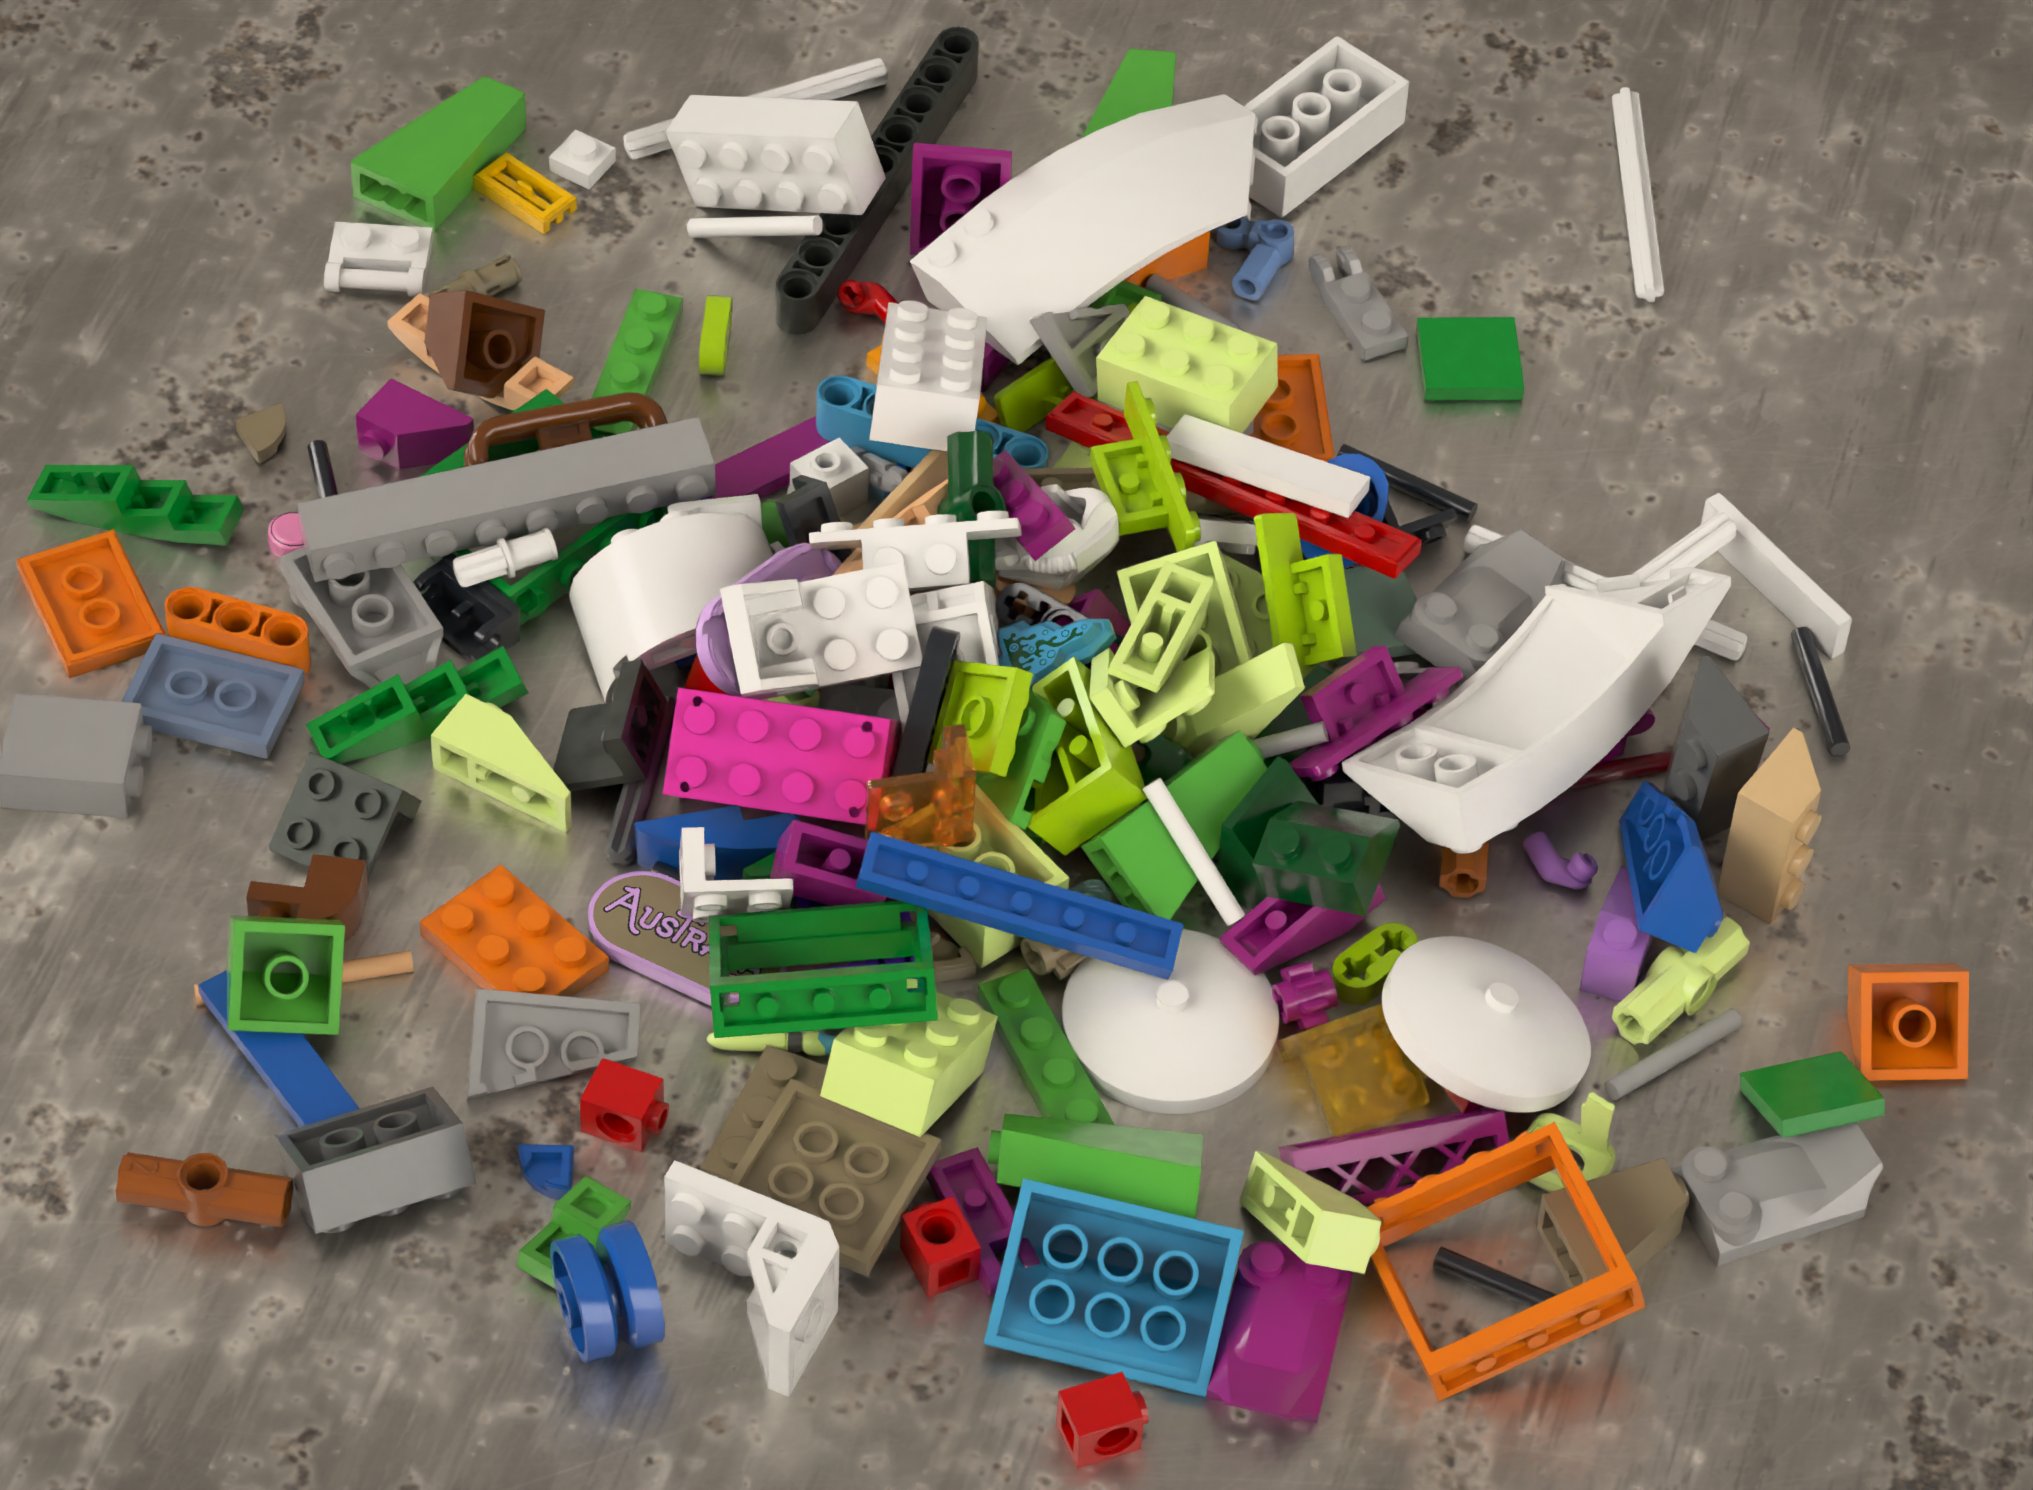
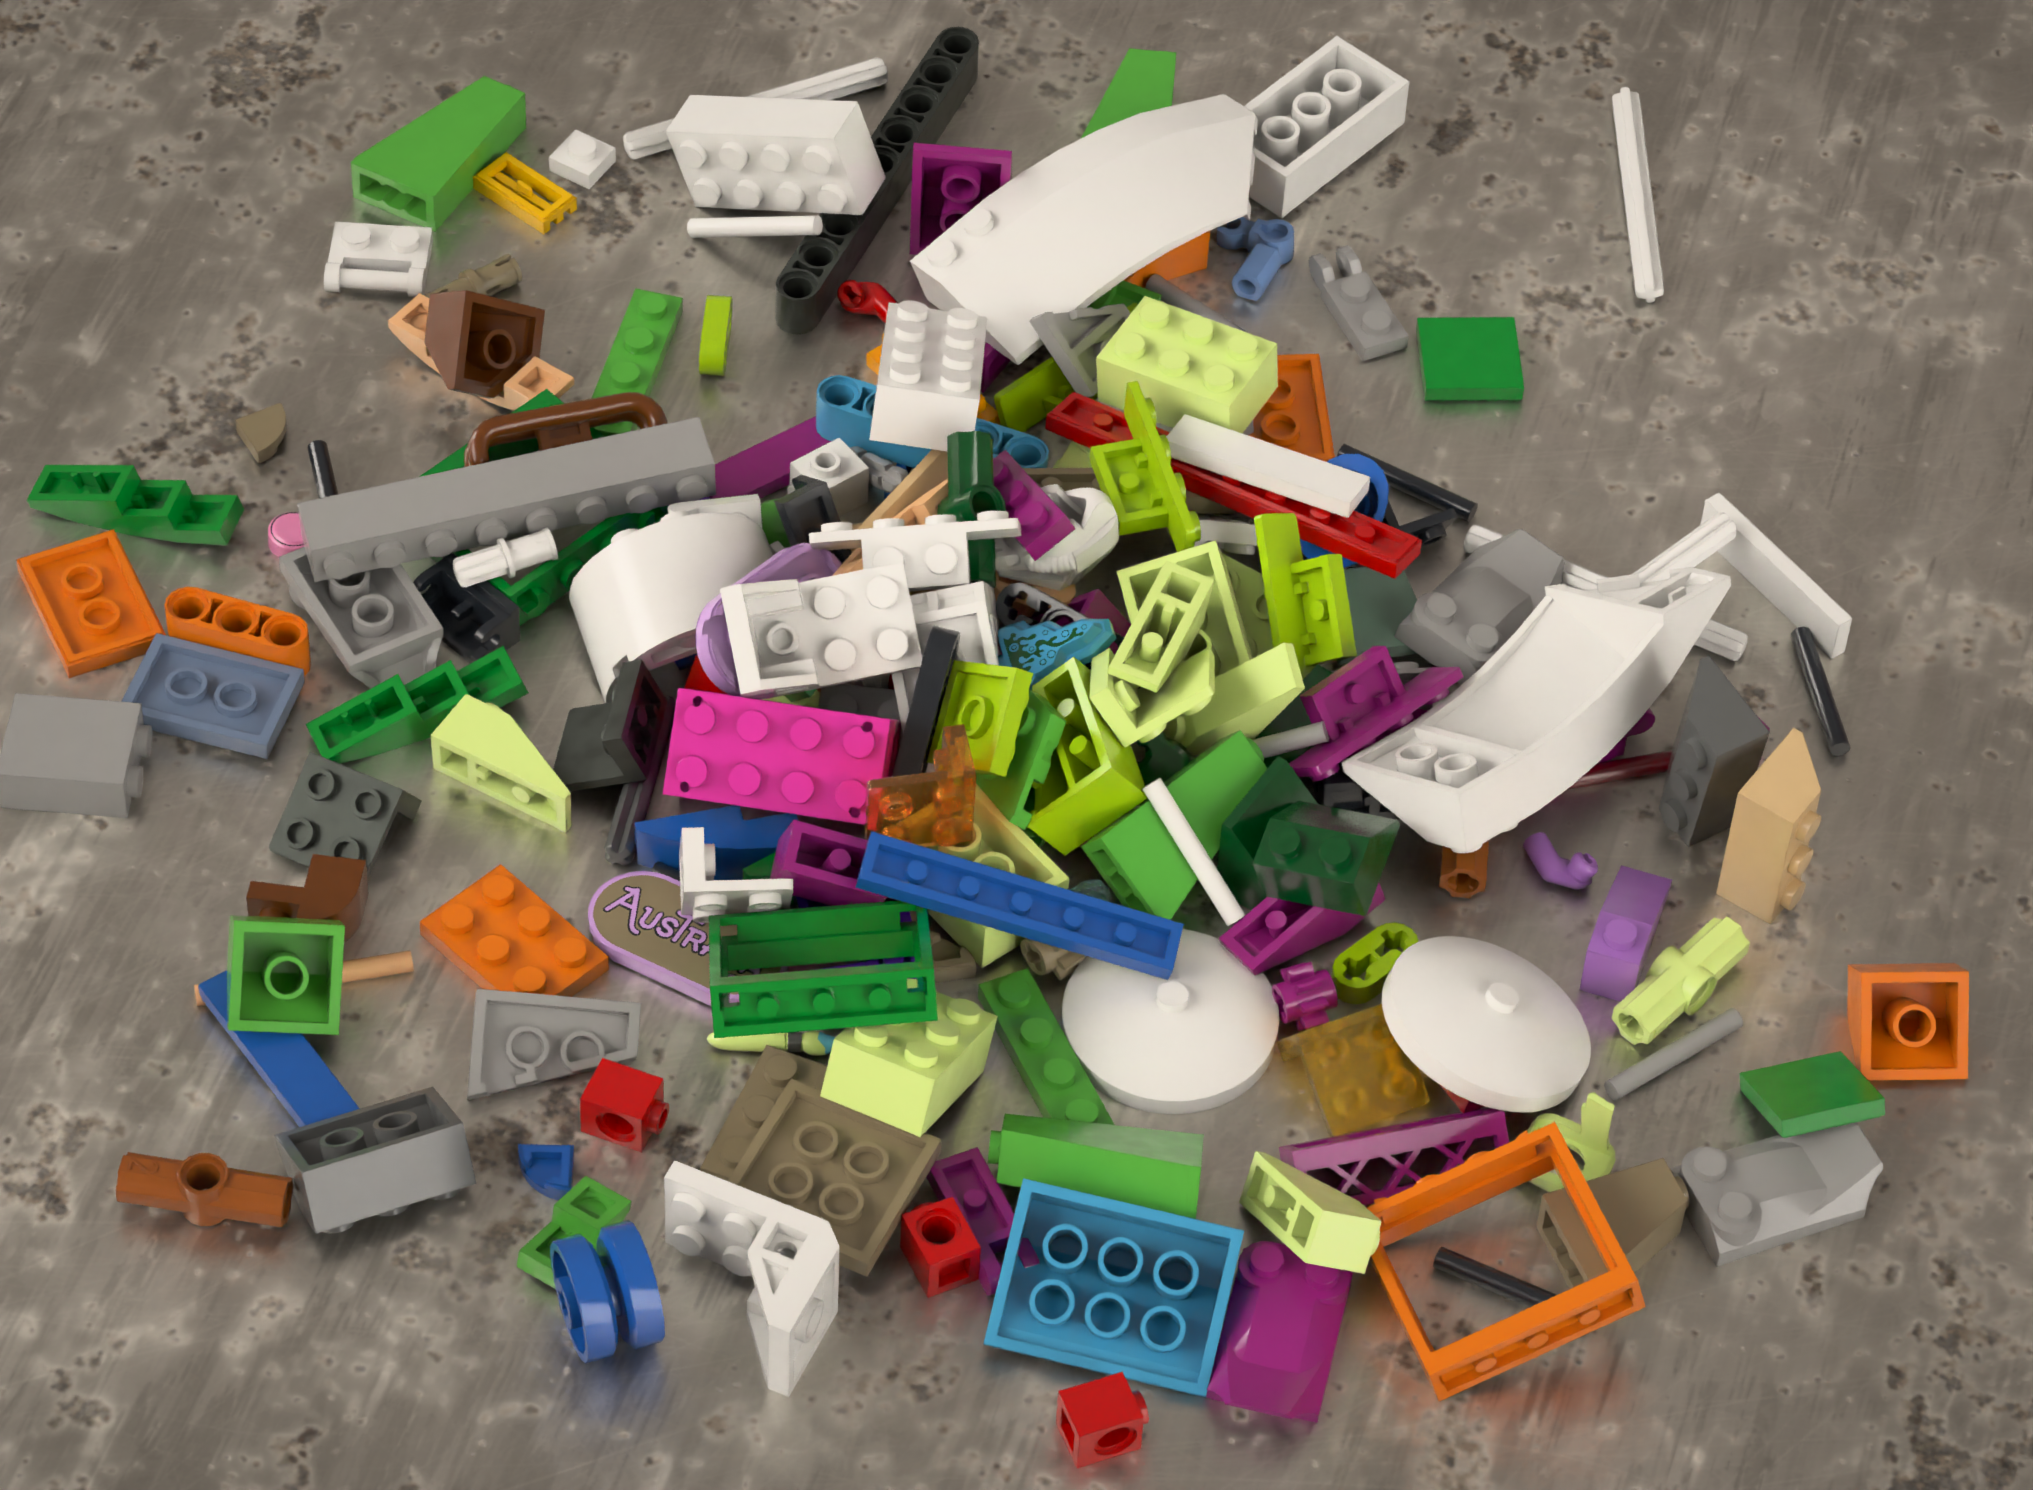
(410, 427): magenta slope -> none
(1668, 871): blue wedge -> none

